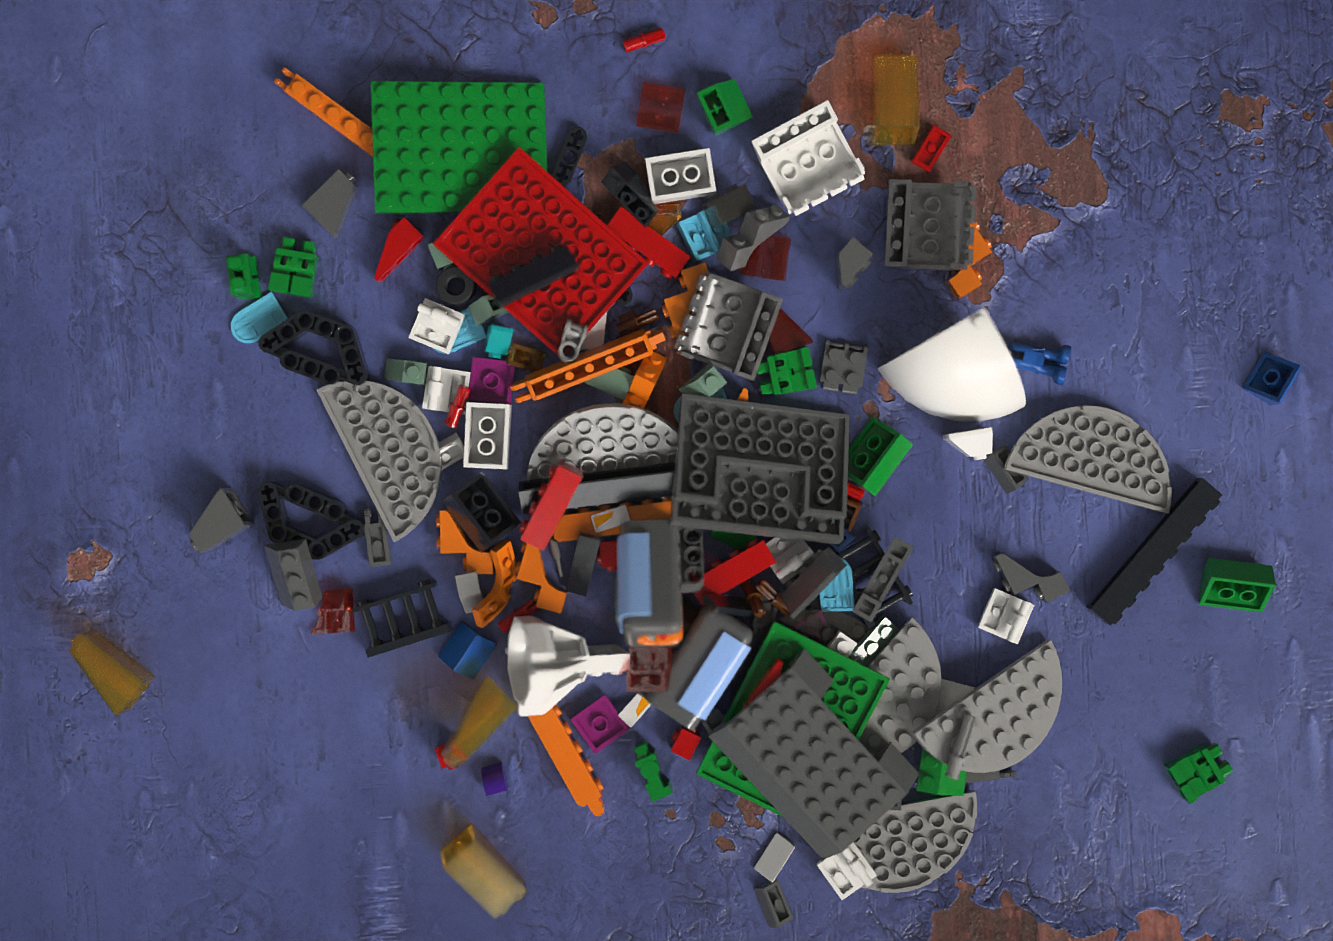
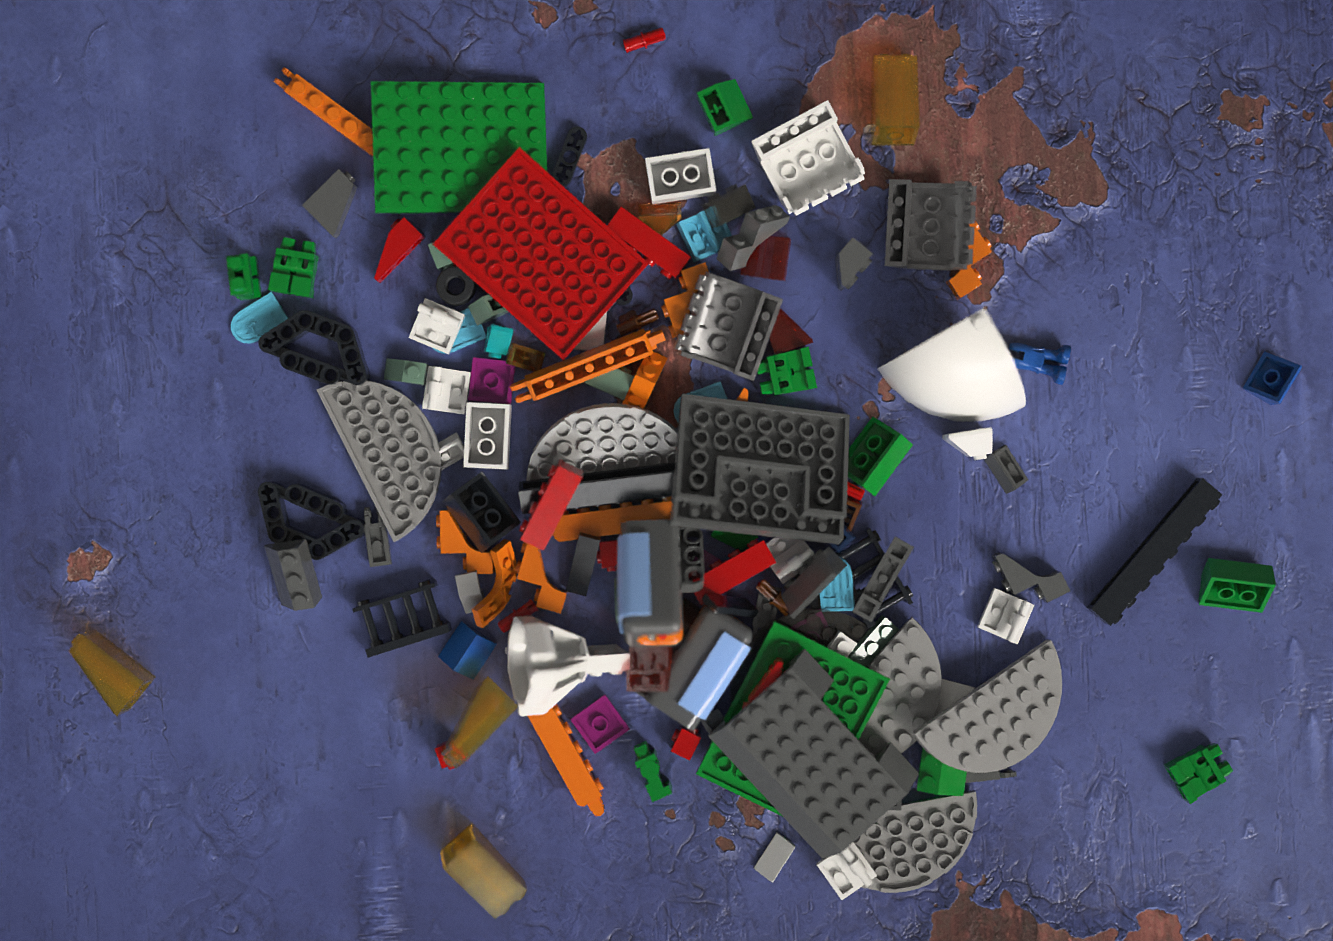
(220, 521): dark grey slope -> none
(335, 613): clear red slope -> none
(457, 406): red axle -> none
(494, 779): dark purple brick -> none
(532, 277): black slope -> none
(556, 554): light grey piece -> none
(572, 339): light grey piece -> none
(610, 518): white sticker -> none
(631, 192): black slope -> none
(634, 710): white sticker -> none
(660, 107): clear red slope -> none
(705, 382): sand green slope -> none
(753, 598): reddish brown axle -> none
(773, 904): dark grey slope -> none
(843, 367): dark grey plate -> none
(931, 148): red plate -> none
(961, 747): light grey axle -> none
(1097, 454): light grey plate -> none

